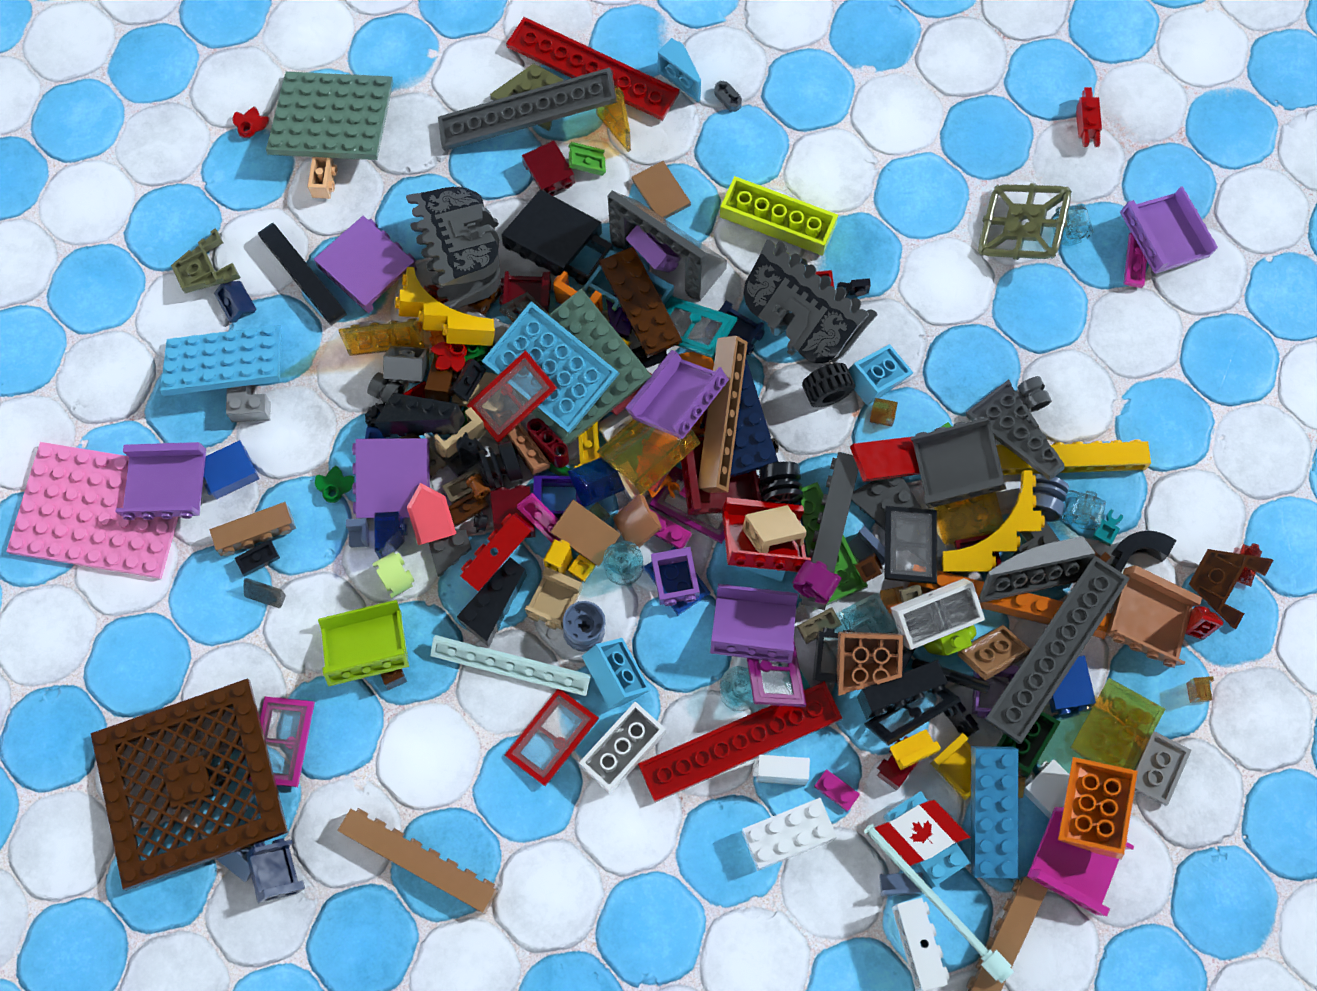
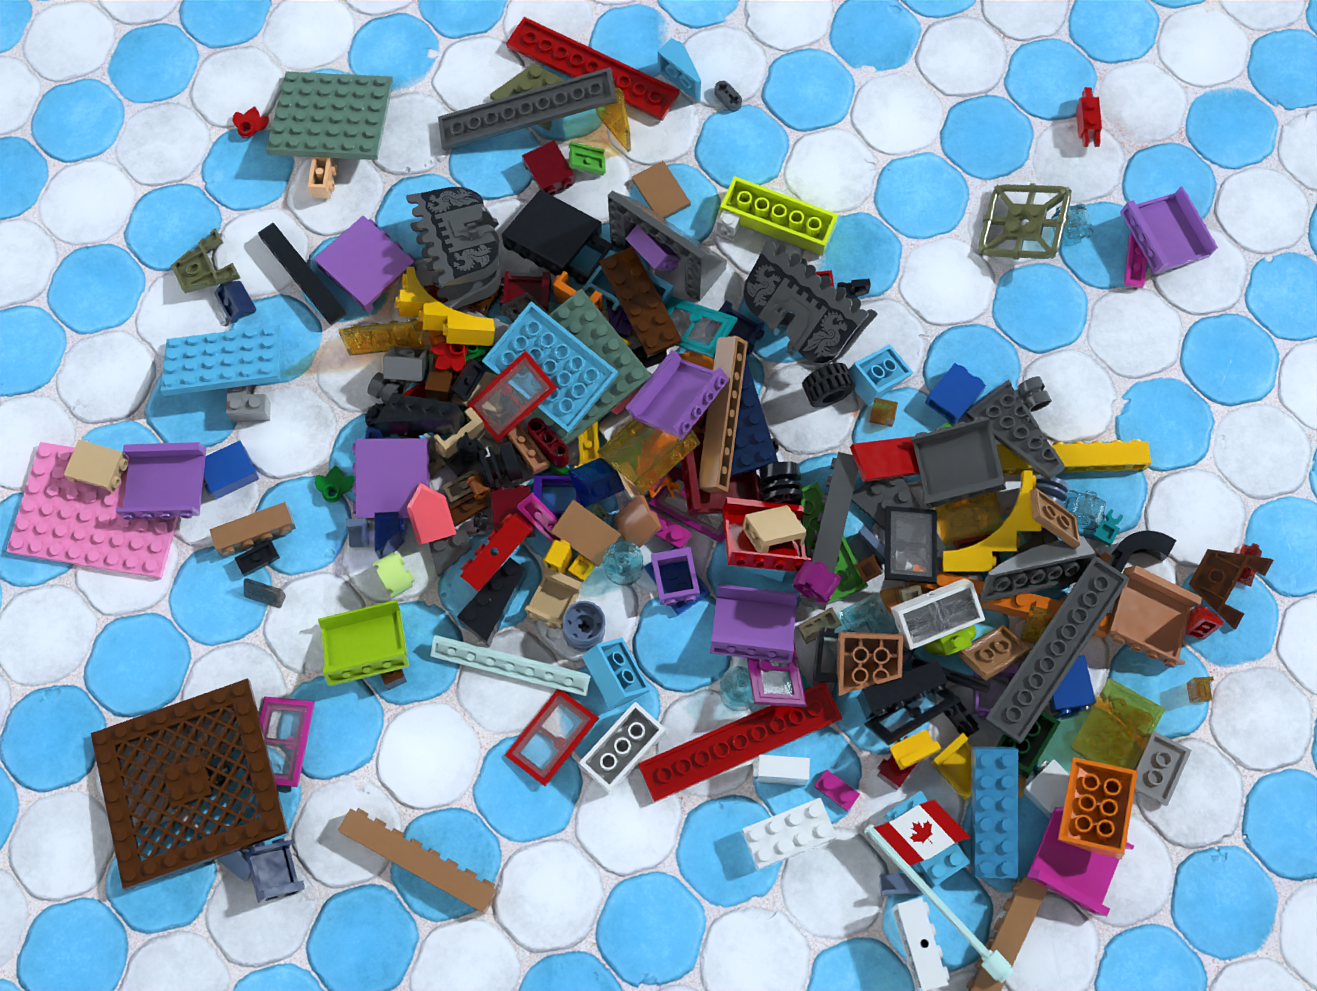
(96, 465): none -> tan panel
(728, 225): none -> white brick
(955, 393): none -> blue brick
(1035, 624): none -> clear yellow plate
(1054, 518): none -> medium nougat tile

